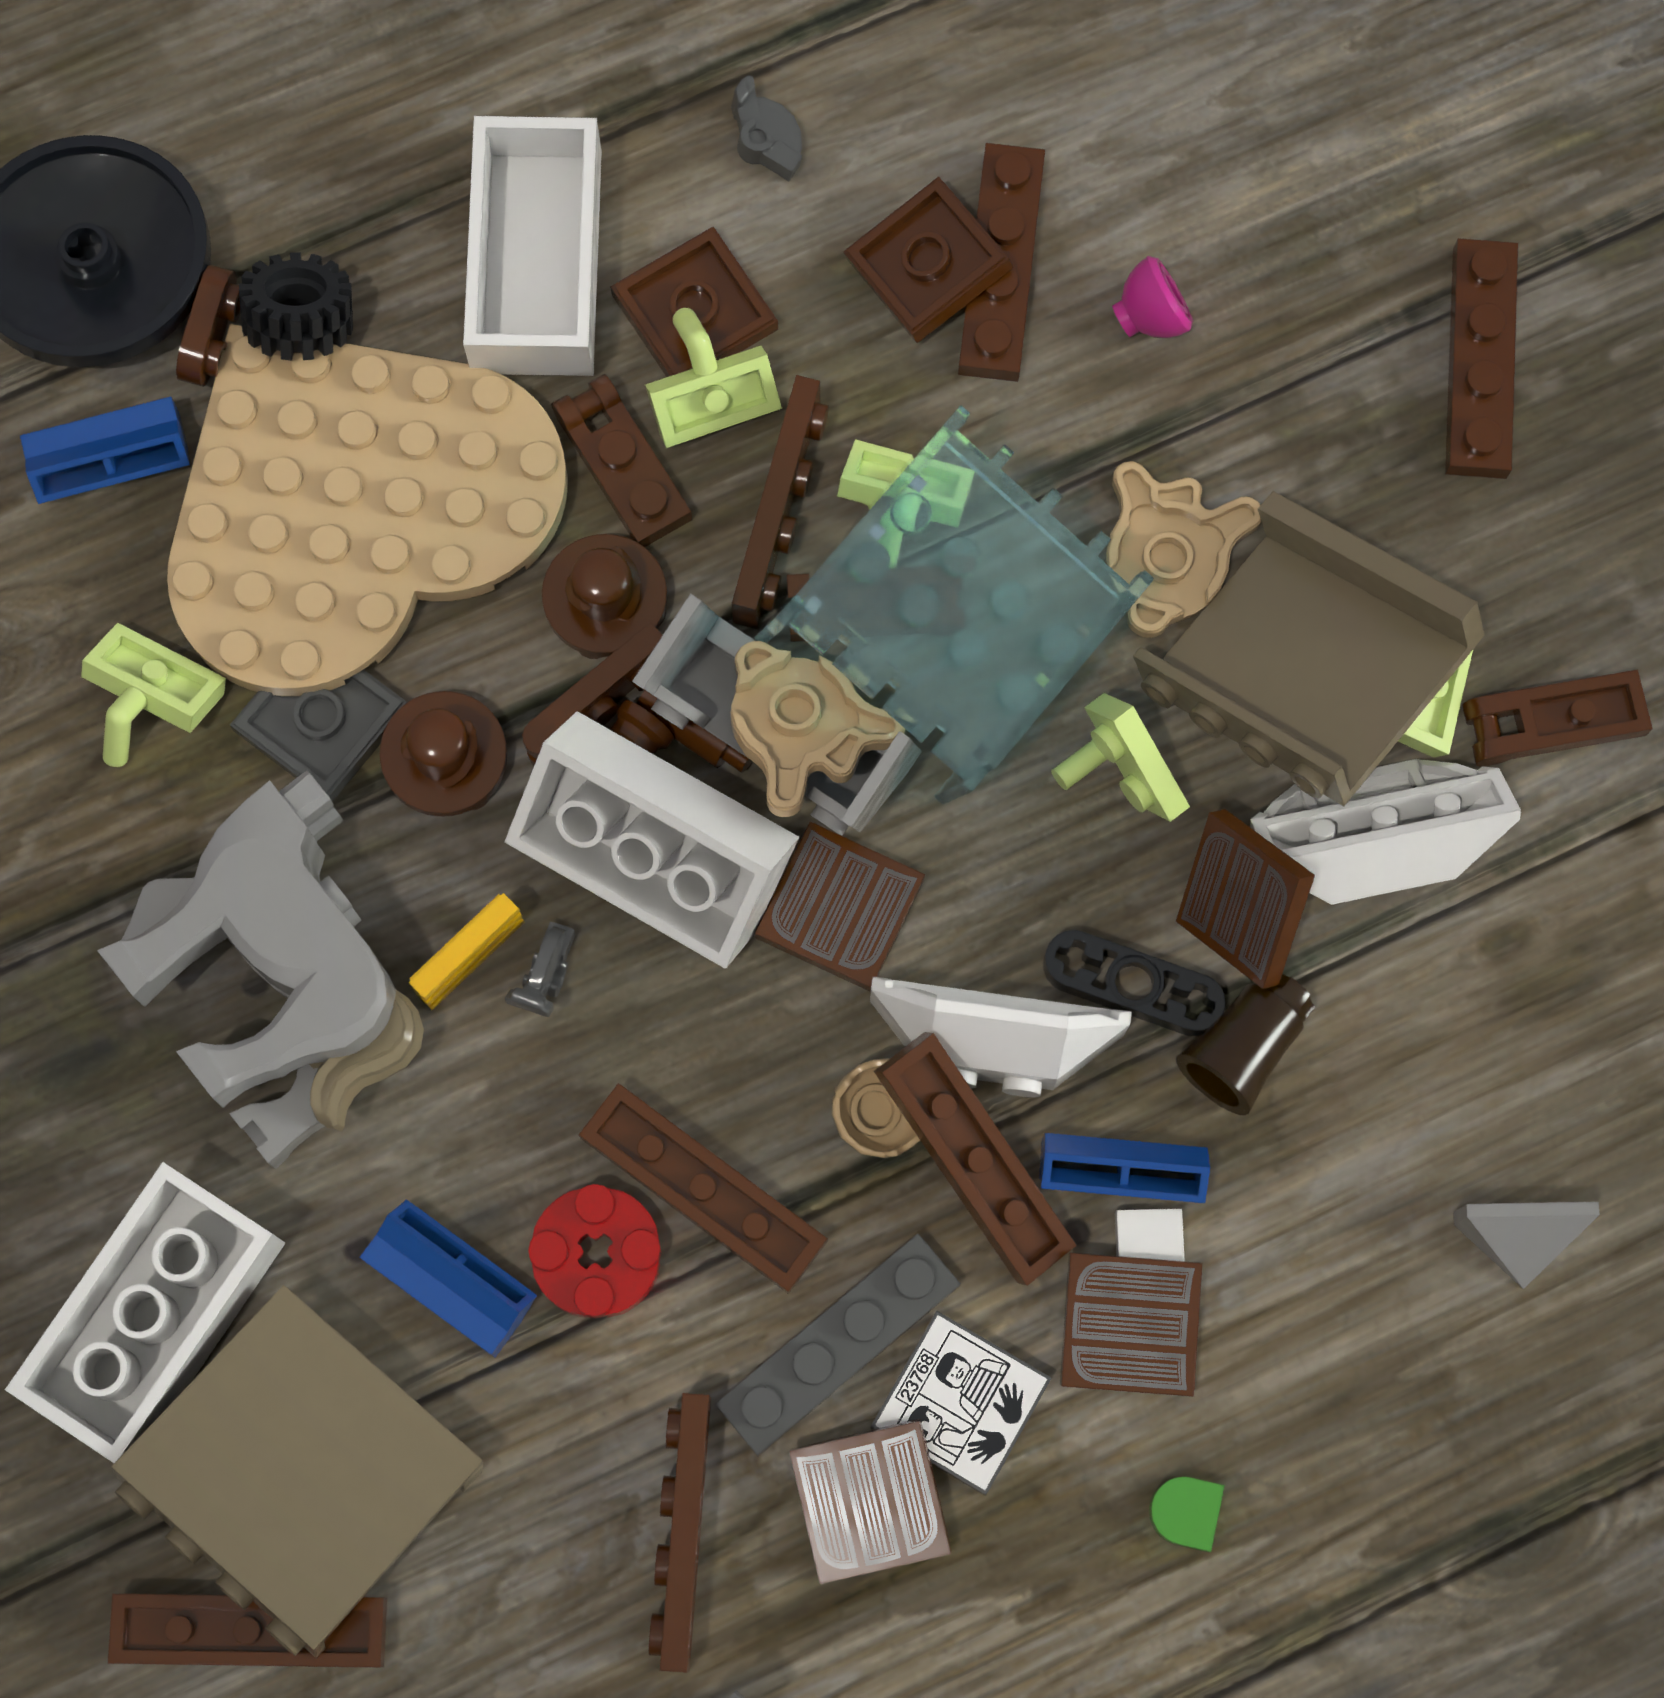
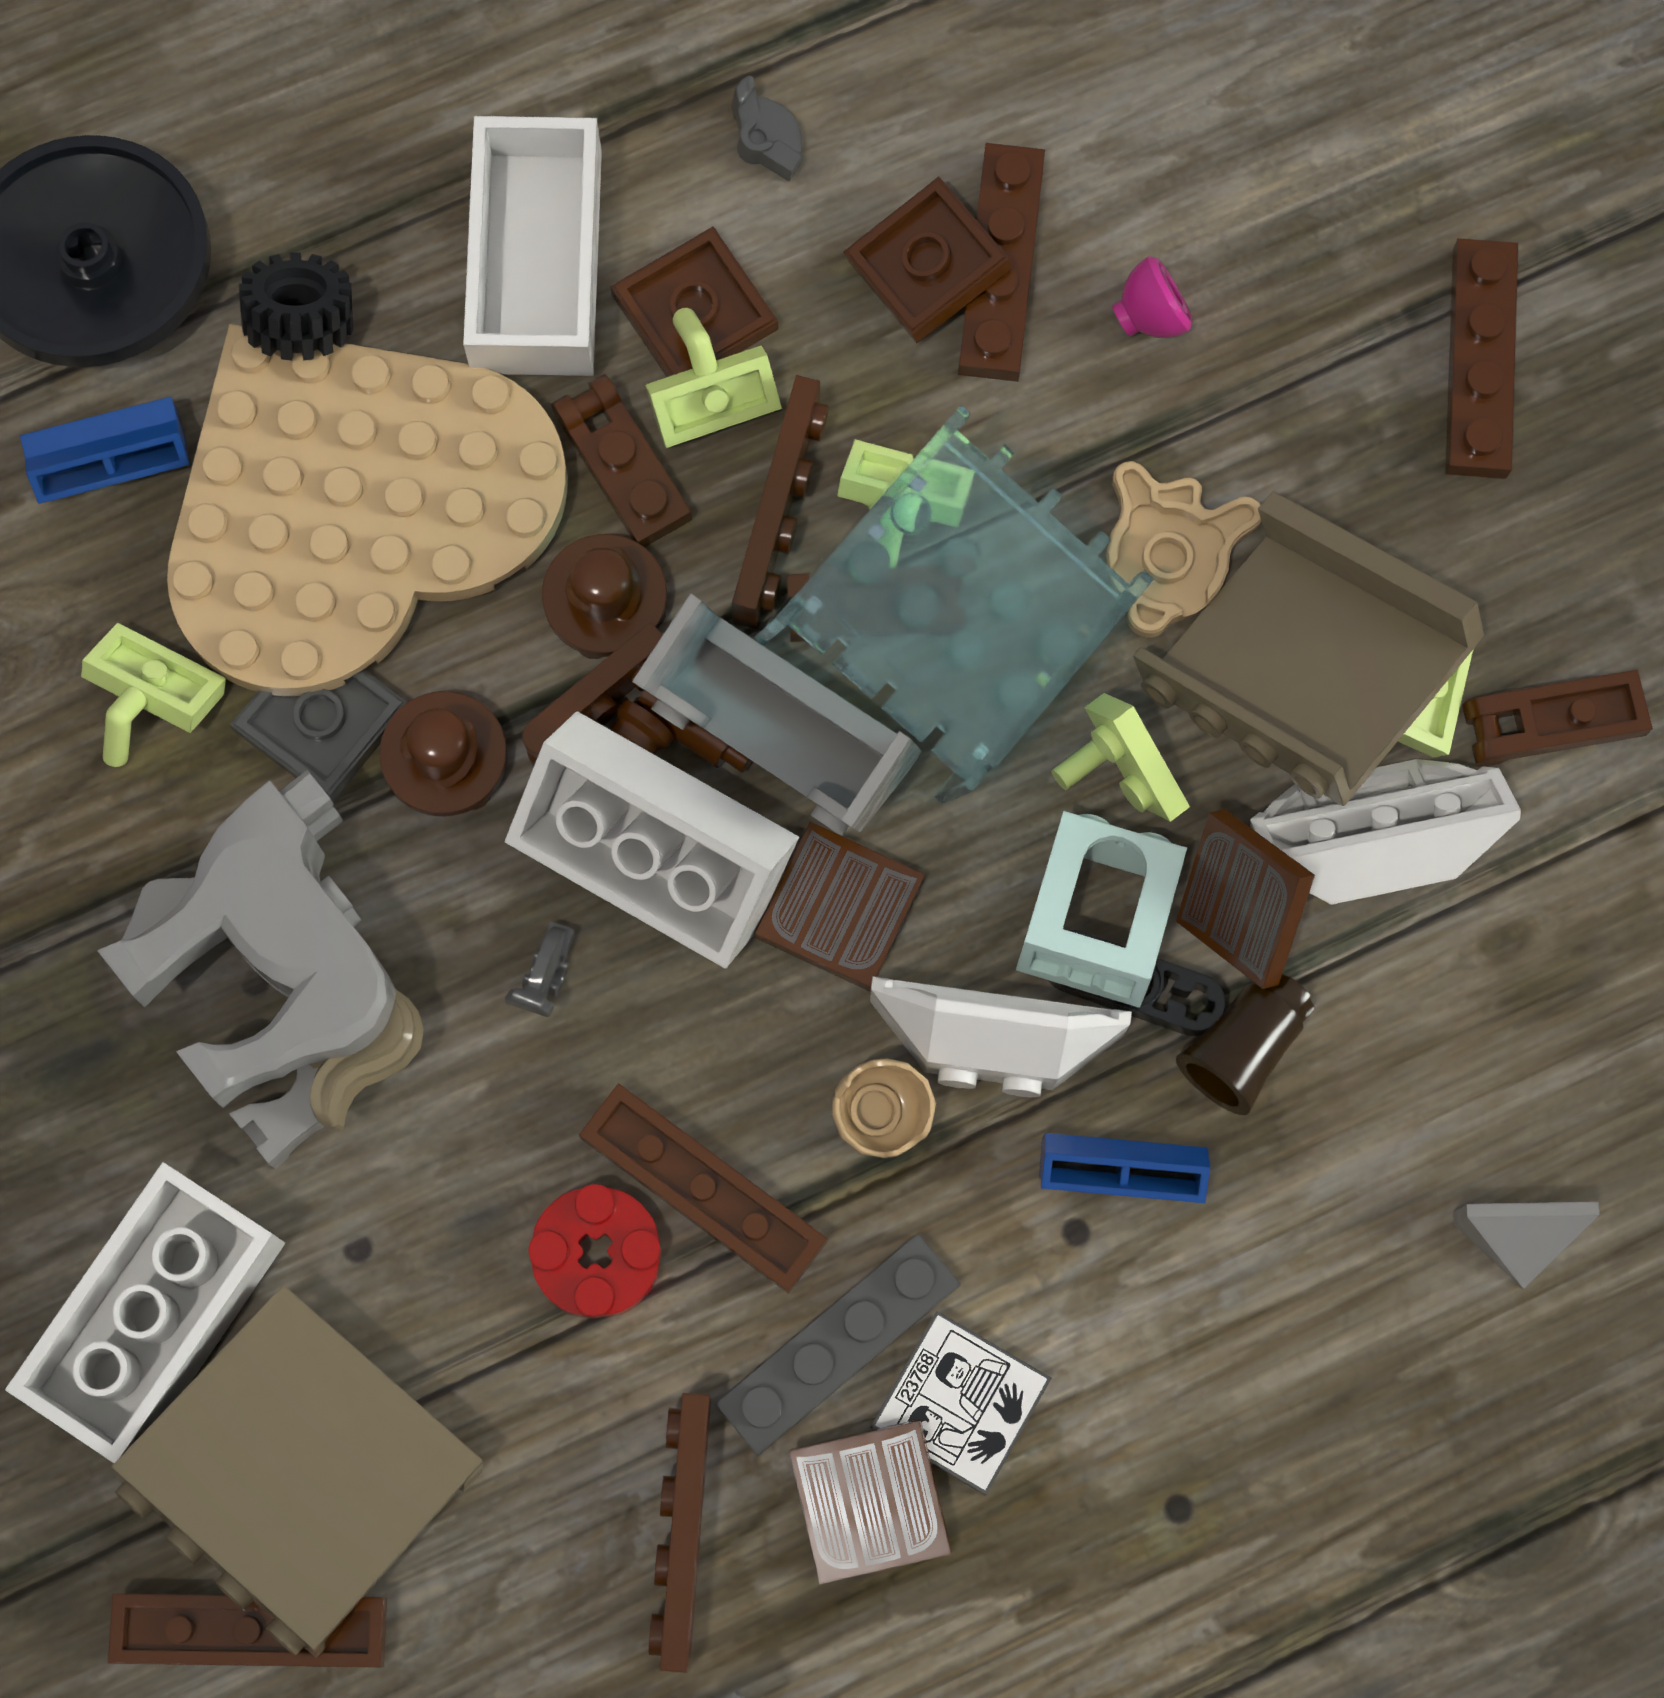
(202, 341): reddish brown plate -> none
(449, 1277): blue piece -> none
(466, 950): yellow tile -> none
(801, 720): tan tile -> none
(975, 1158): reddish brown plate -> none
(1089, 962): none -> light aqua panel
(1131, 1324): tile -> none
(1150, 1234): white tile -> none
(1186, 1512): bright green tile -> none

